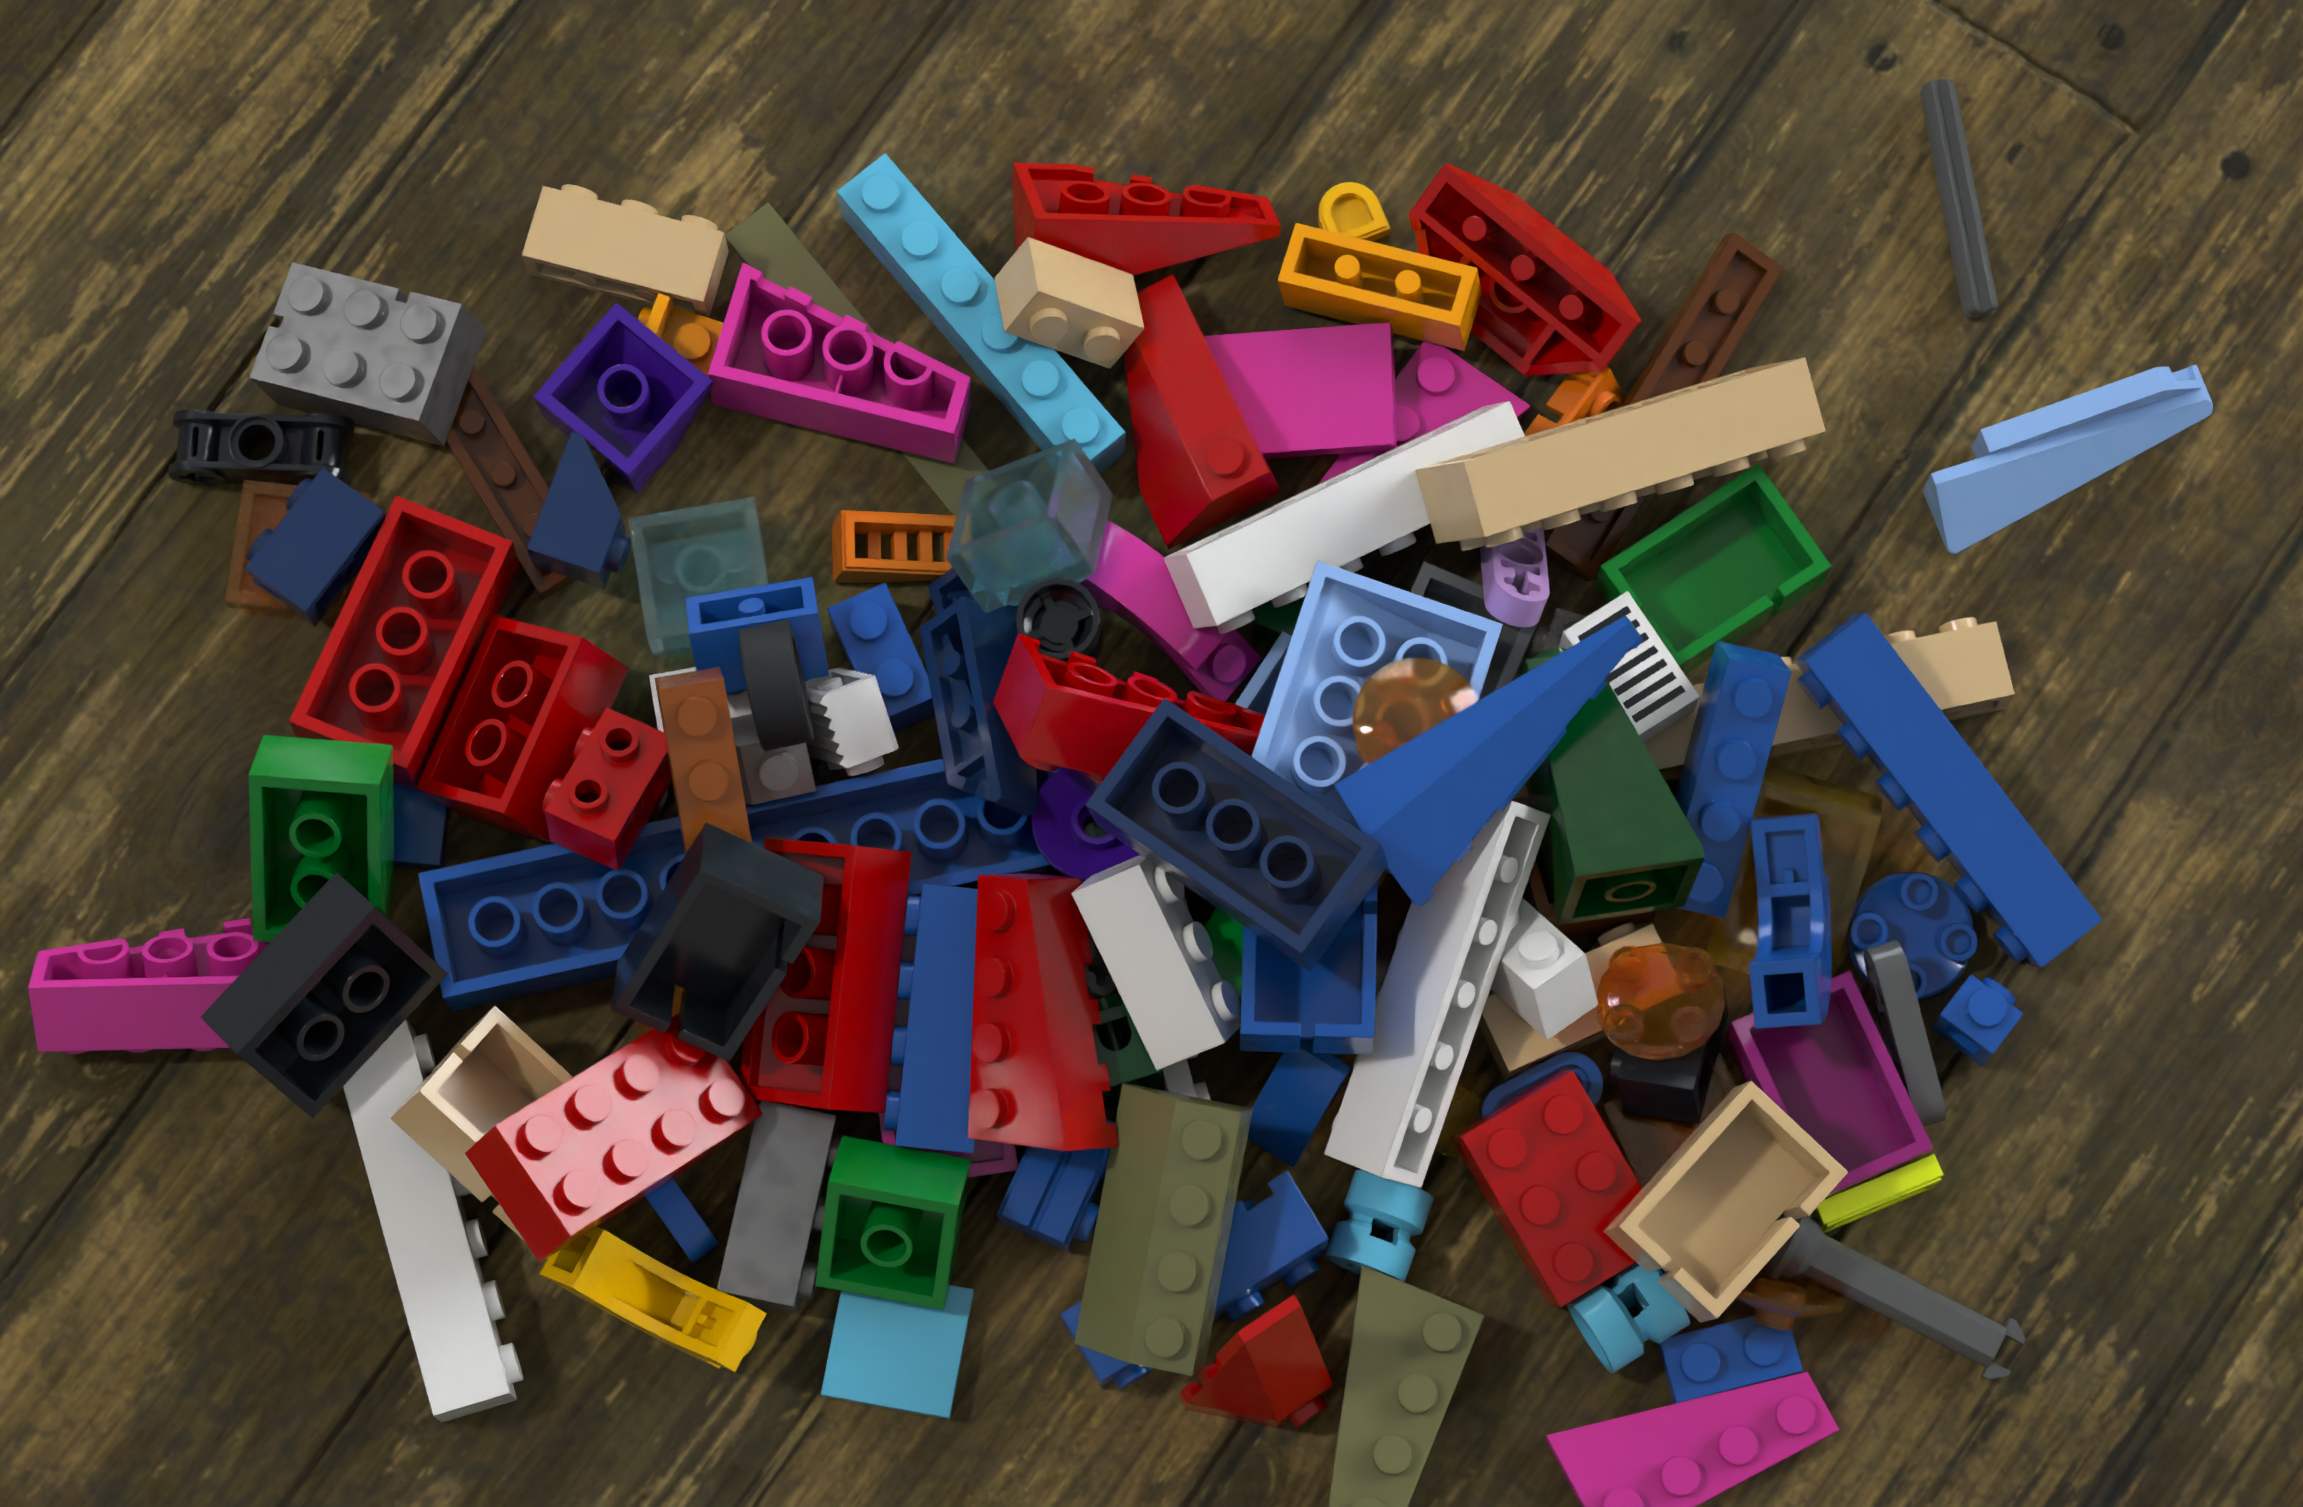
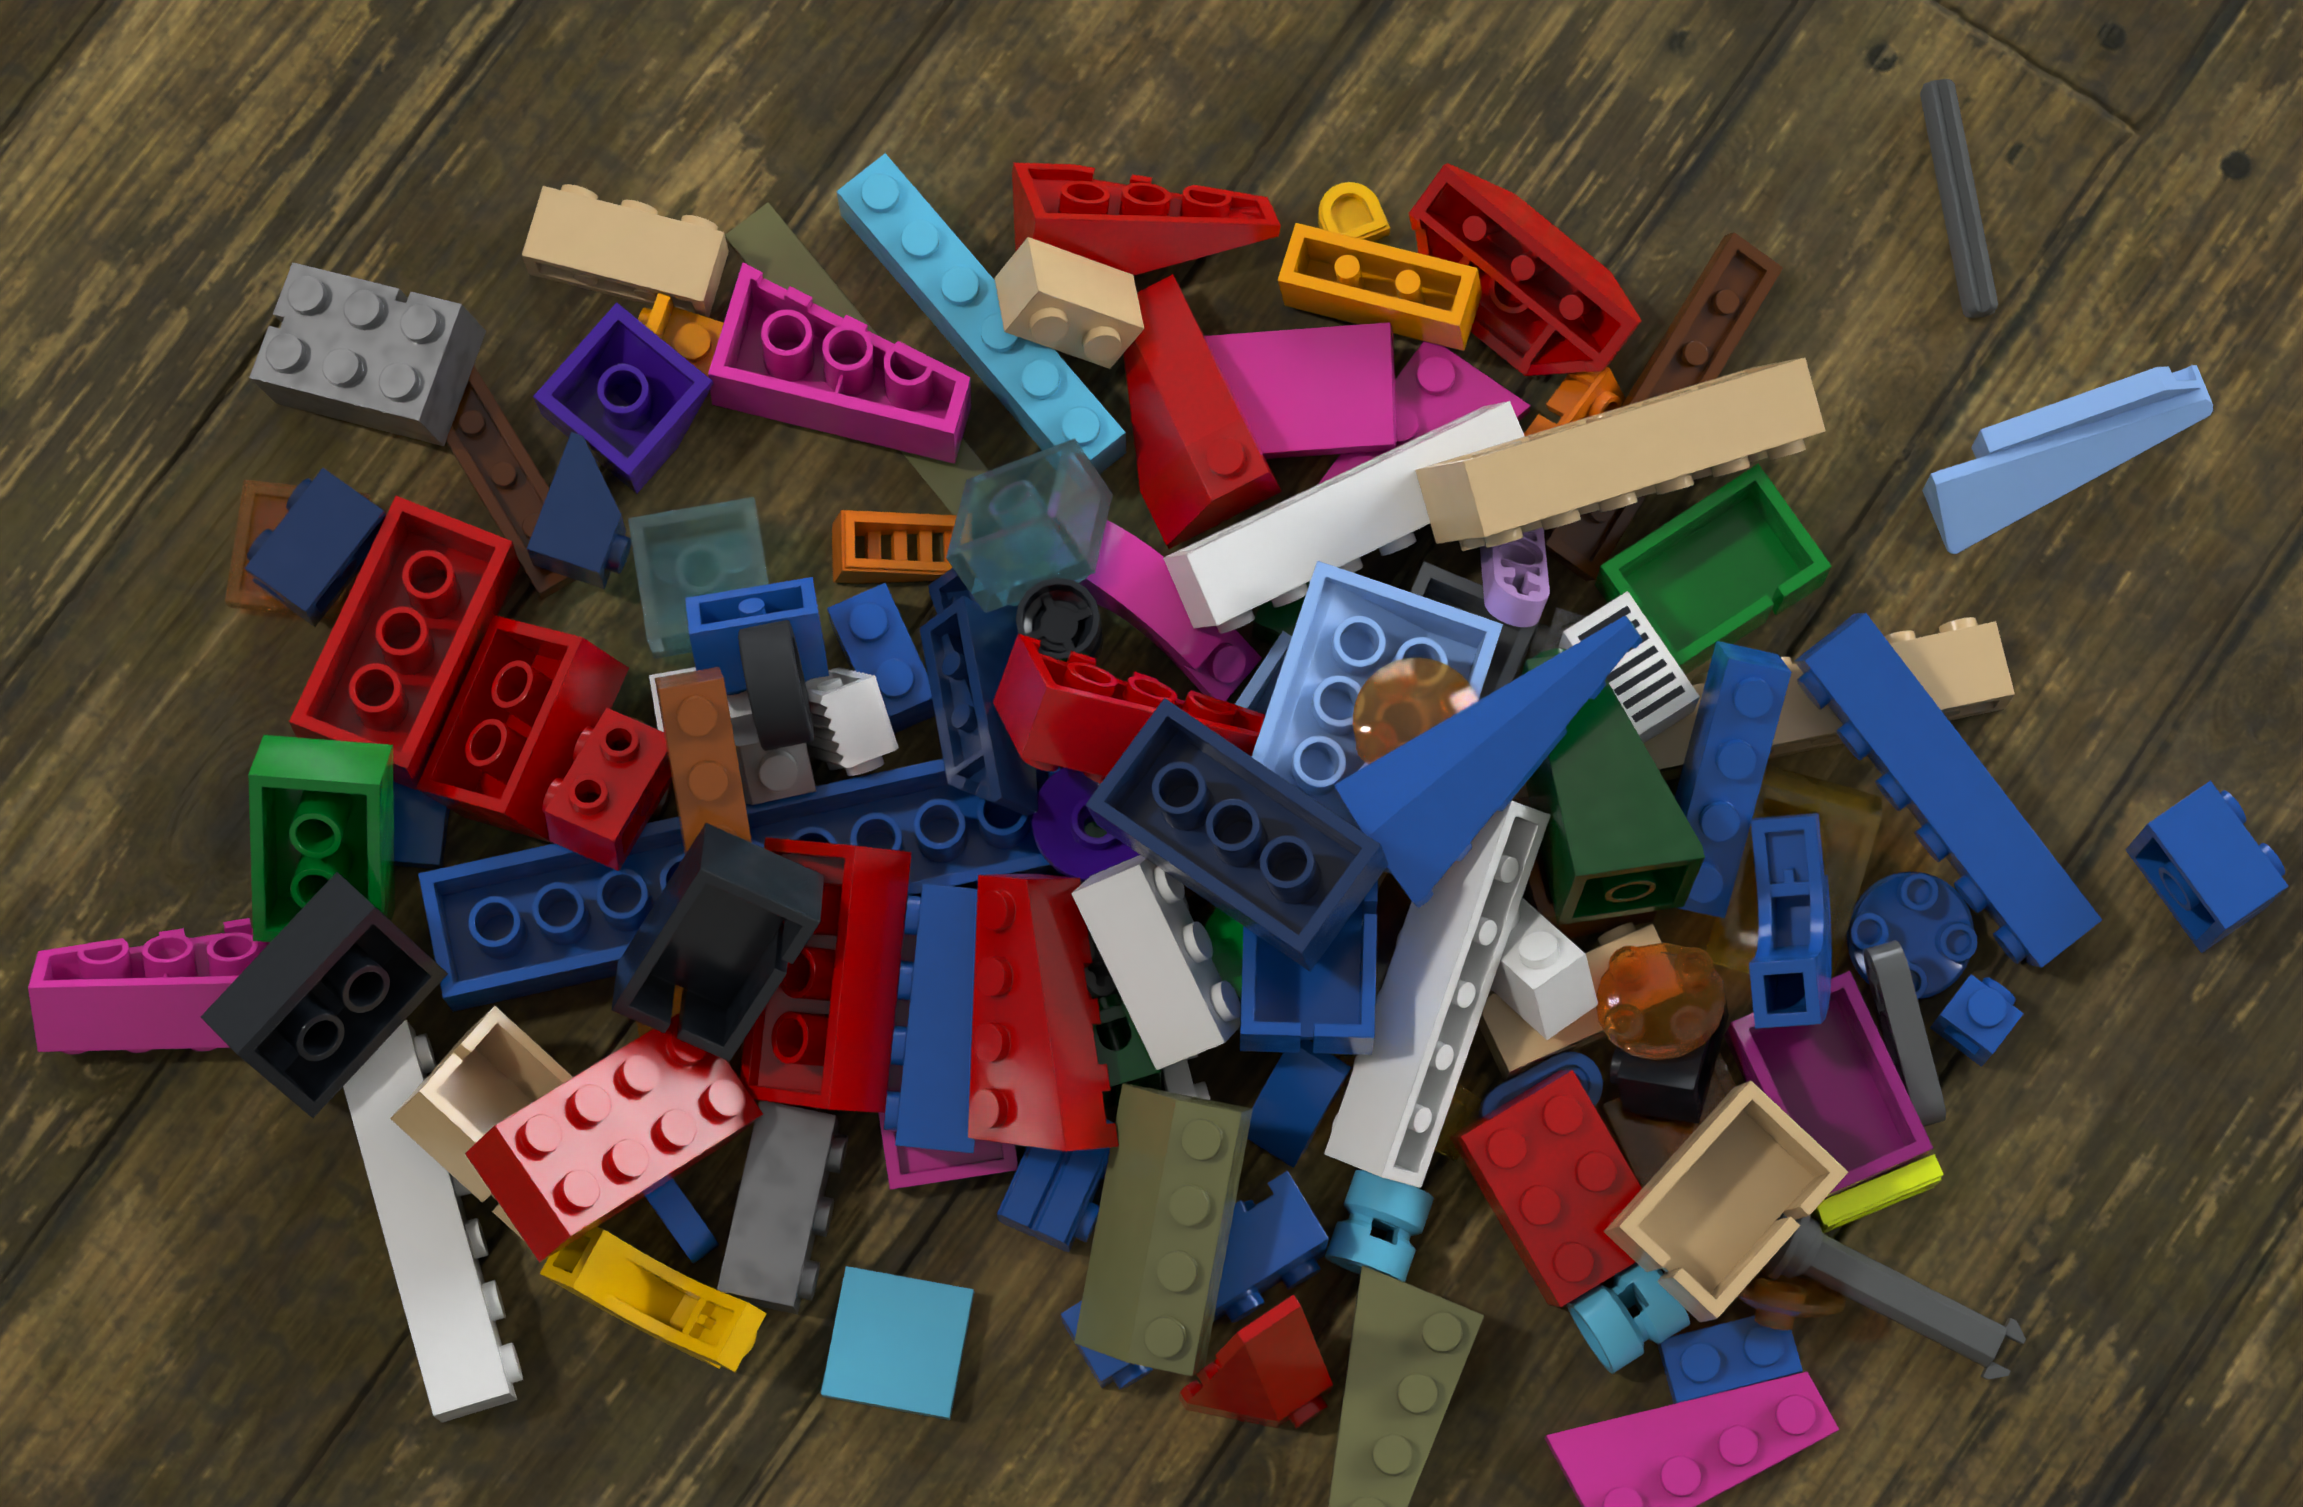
(217, 446): black piece -> none
(892, 1222): green brick -> none
(2208, 865): none -> blue brick

